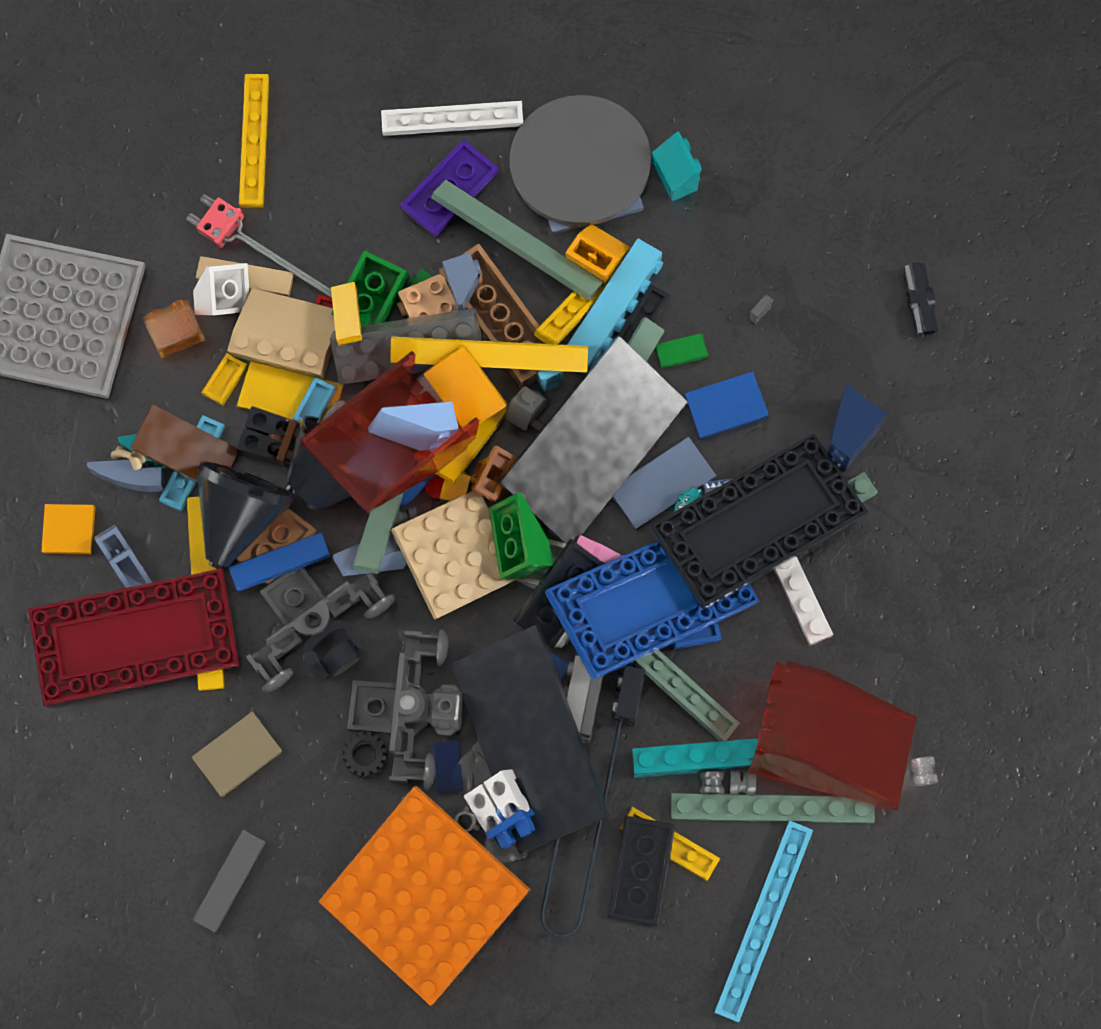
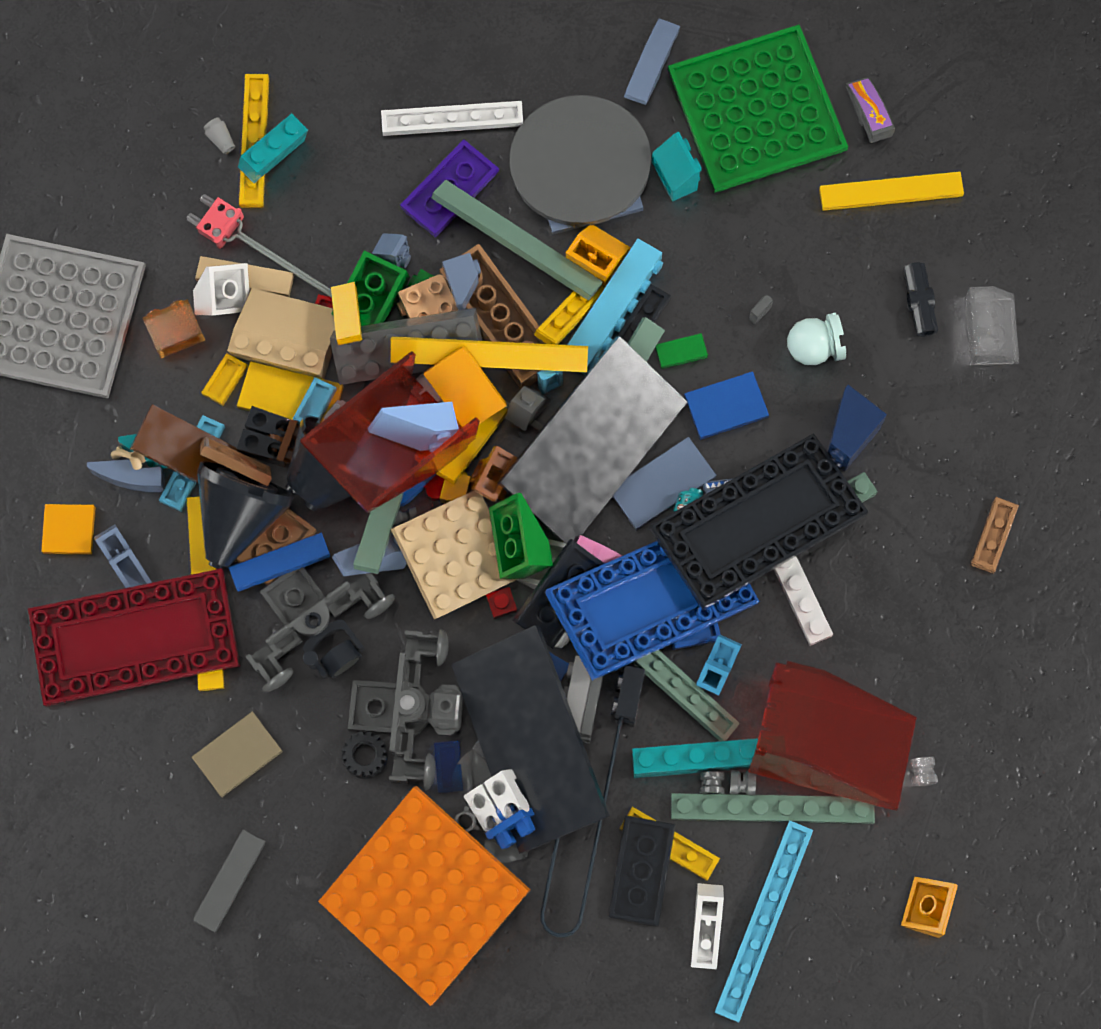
(218, 133): none -> light grey cone
(235, 460): none -> medium nougat tile
(272, 148): none -> teal brick
(393, 249): none -> sand blue slope
(501, 603): none -> red plate
(652, 61): none -> sand blue slope
(707, 926): none -> white slope
(719, 664): none -> dark azure brick
(757, 108): none -> green plate
(814, 340): none -> light aqua tile
(870, 109): none -> slope
(891, 191): none -> yellow tile
(929, 906): none -> light orange slope
(991, 326): none -> clear slope
(994, 535): none -> medium nougat tile

